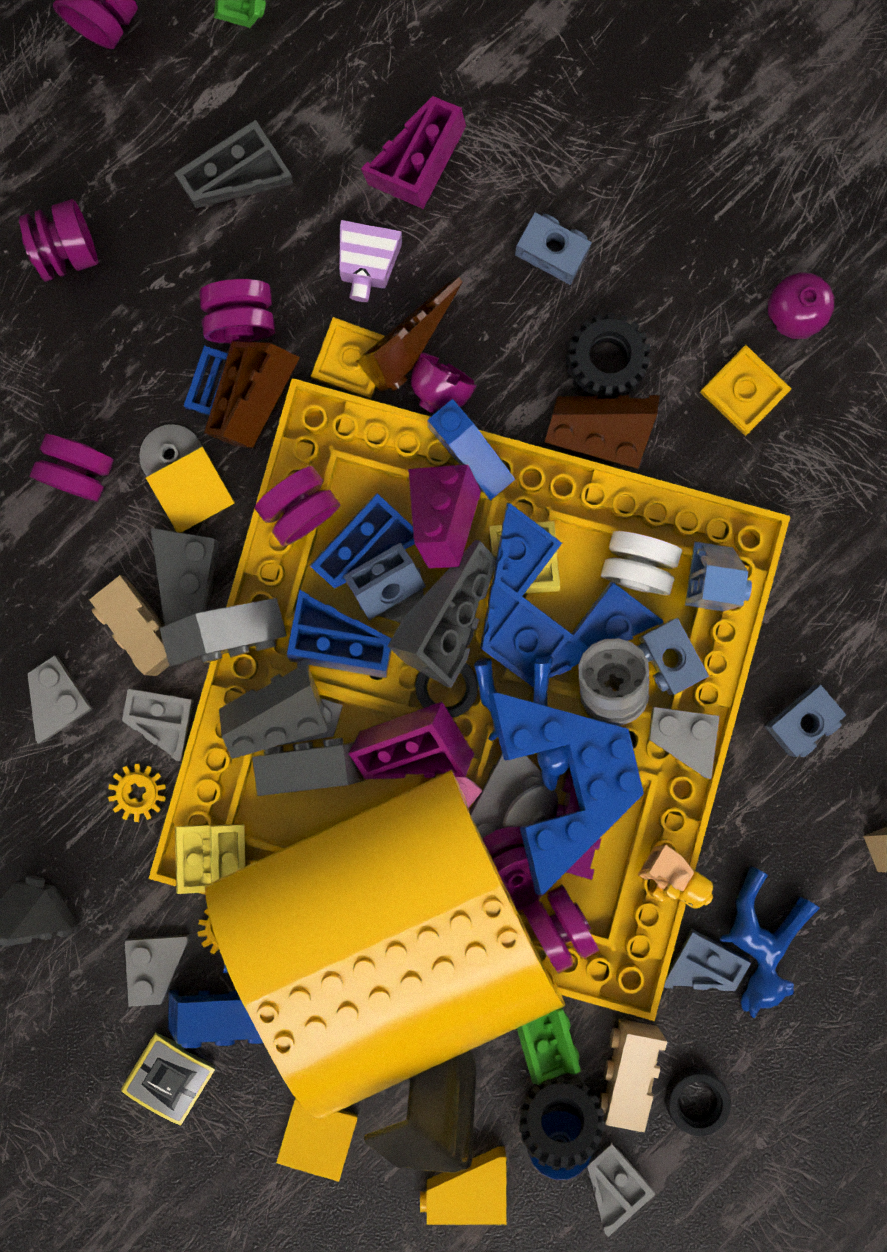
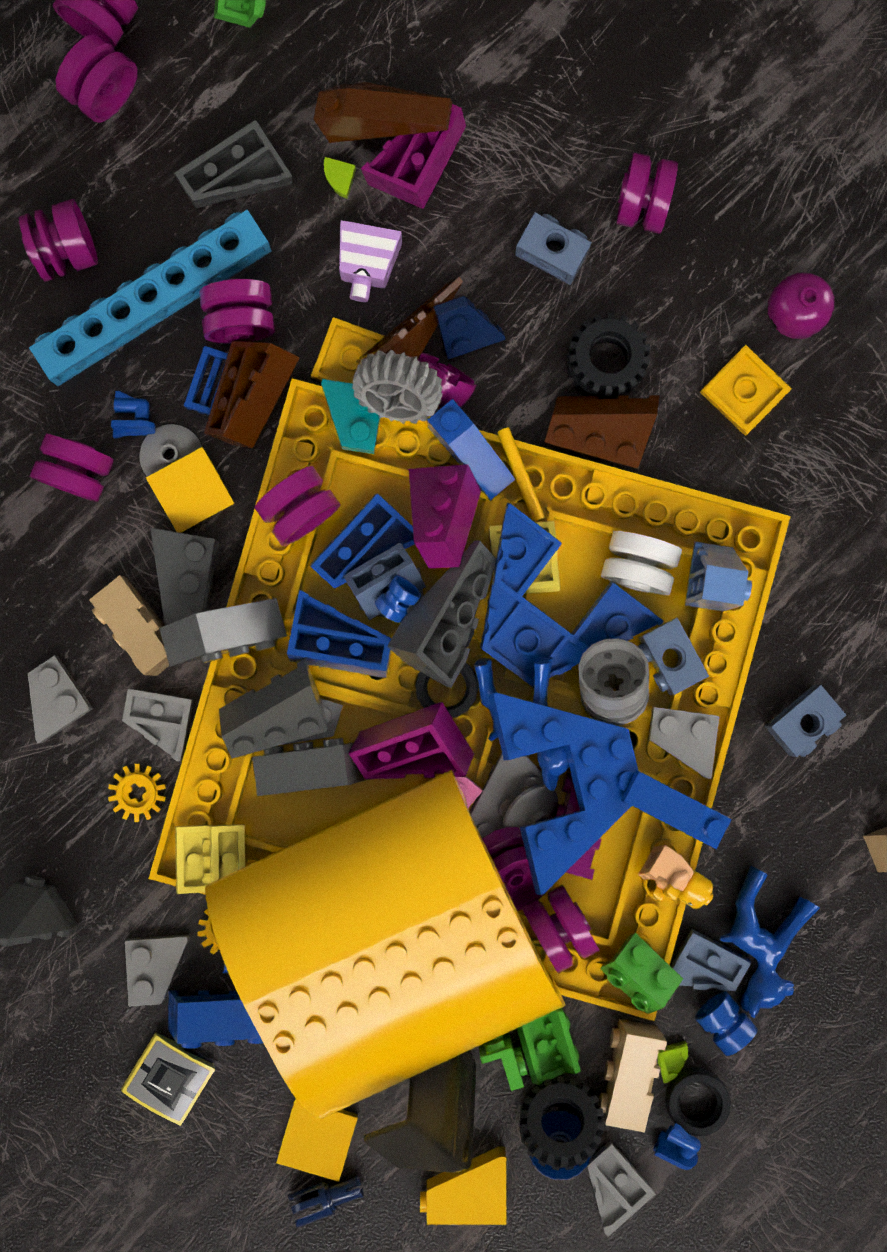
(96, 78): none -> magenta wheel
(140, 425): none -> blue piece
(145, 315): none -> dark azure brick
(328, 1198): none -> dark blue arm
(339, 176): none -> lime tile
(354, 424): none -> teal wing
(378, 111): none -> reddish brown wedge
(397, 387): none -> light grey gear
(397, 599): none -> blue wheel
(465, 327): none -> dark blue wing
(511, 1057): none -> bright green bracket
(520, 474): none -> yellow bar
(642, 975): none -> bright green bracket
(646, 193): none -> magenta wheel
(672, 1060): none -> lime tile
(676, 809): none -> blue slope
(678, 1147): none -> blue piece
(730, 1028): none -> blue wheel

